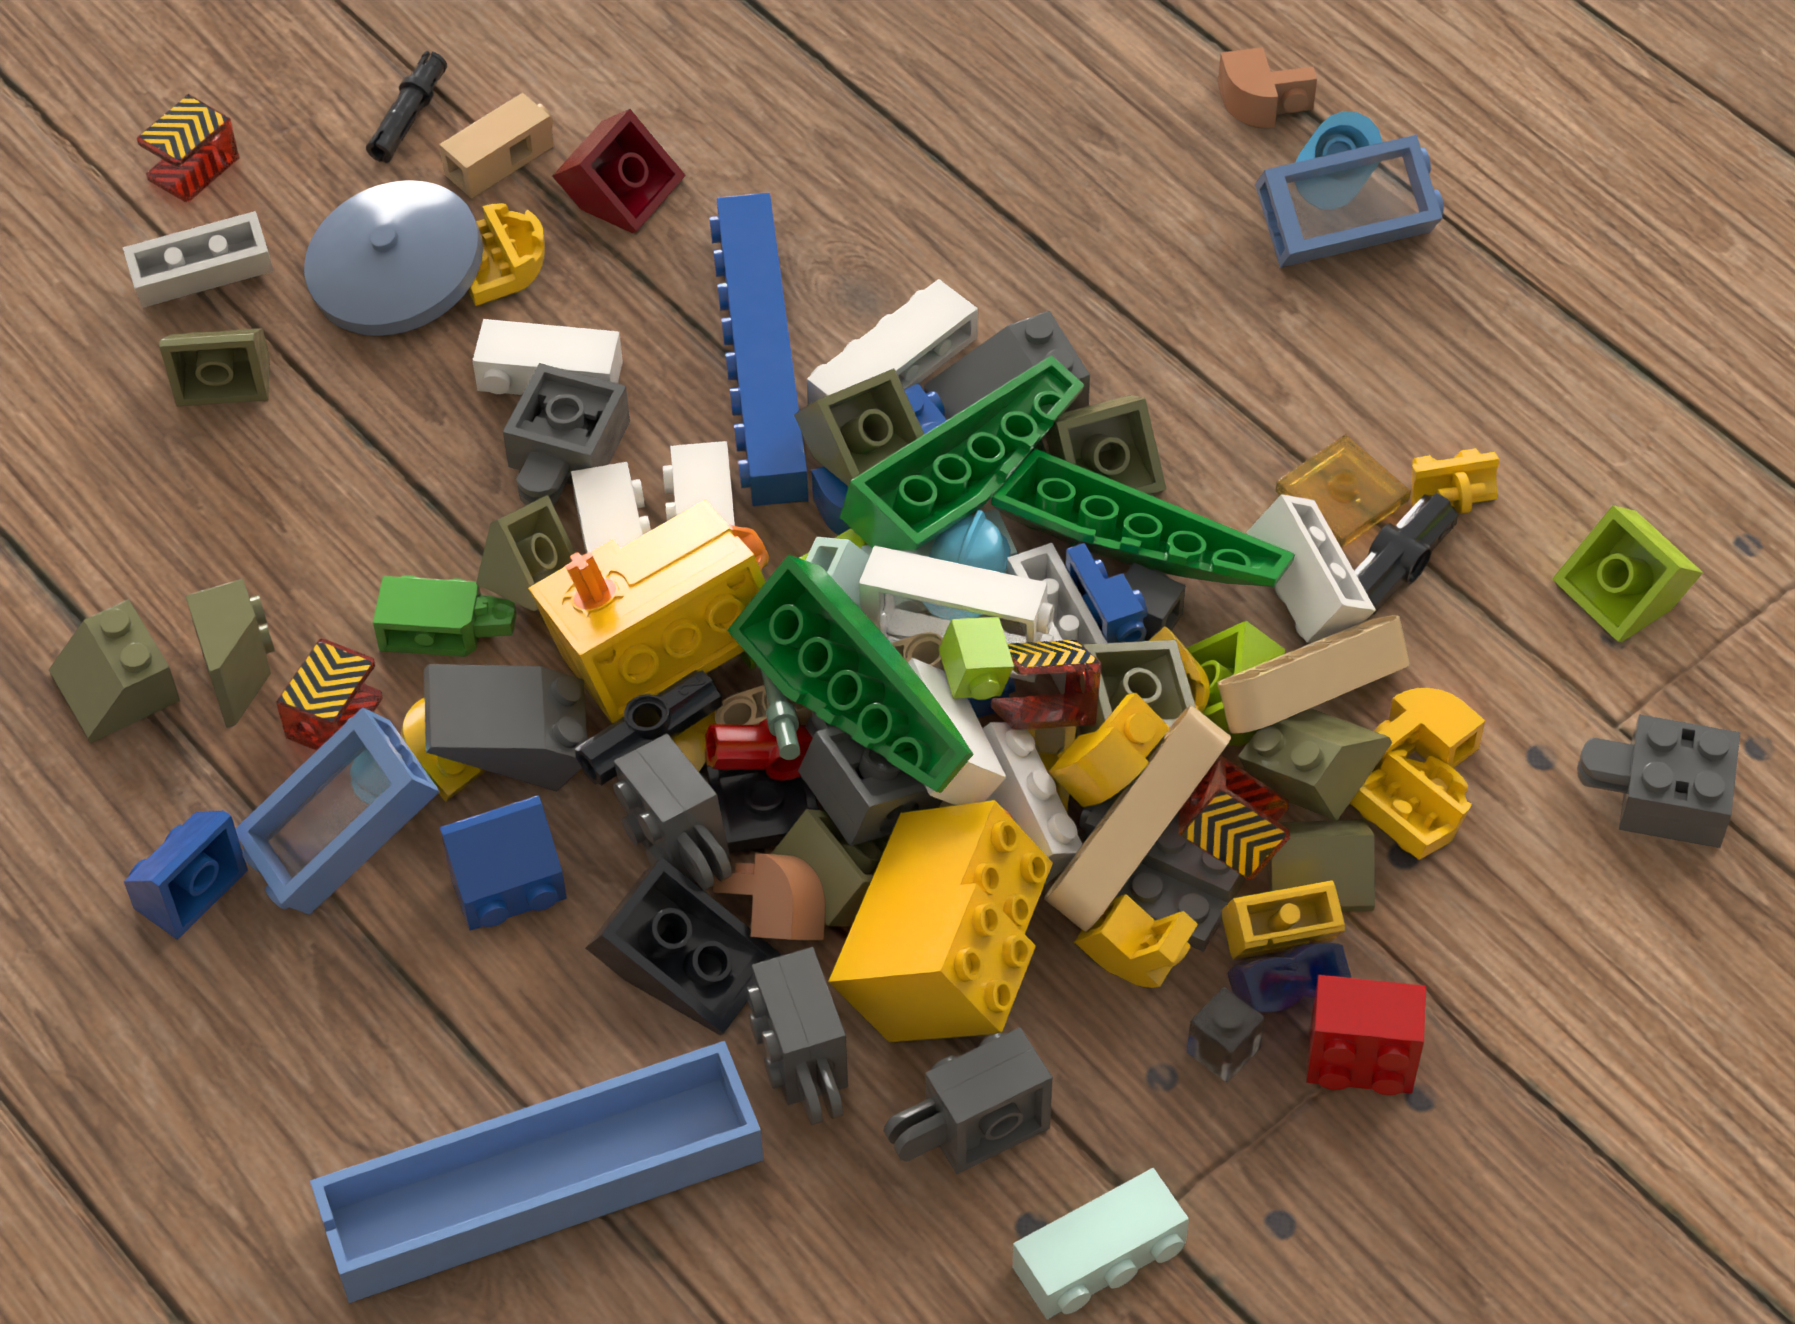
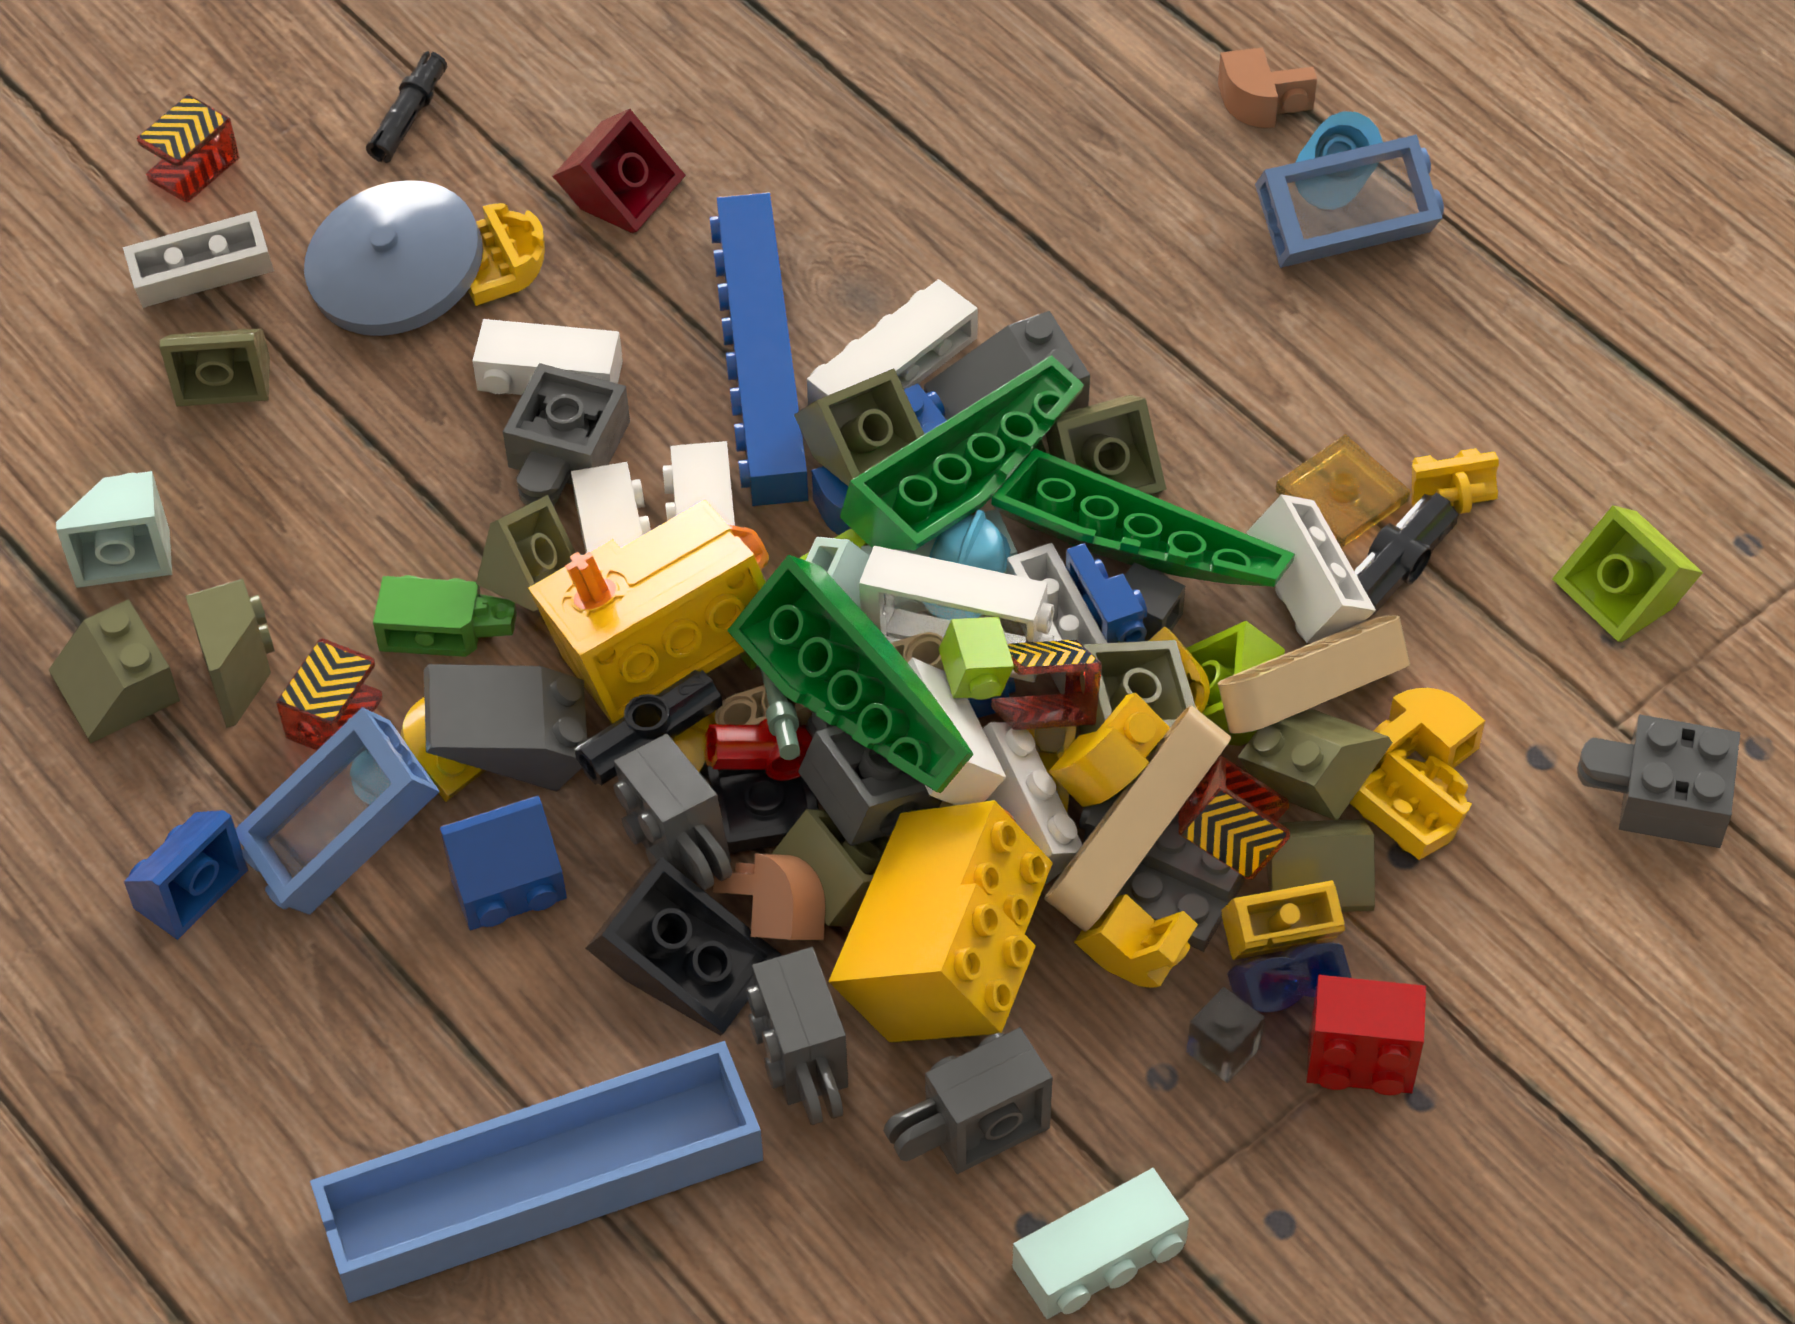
(117, 532): none -> light aqua slope
(497, 145): tan brick -> none

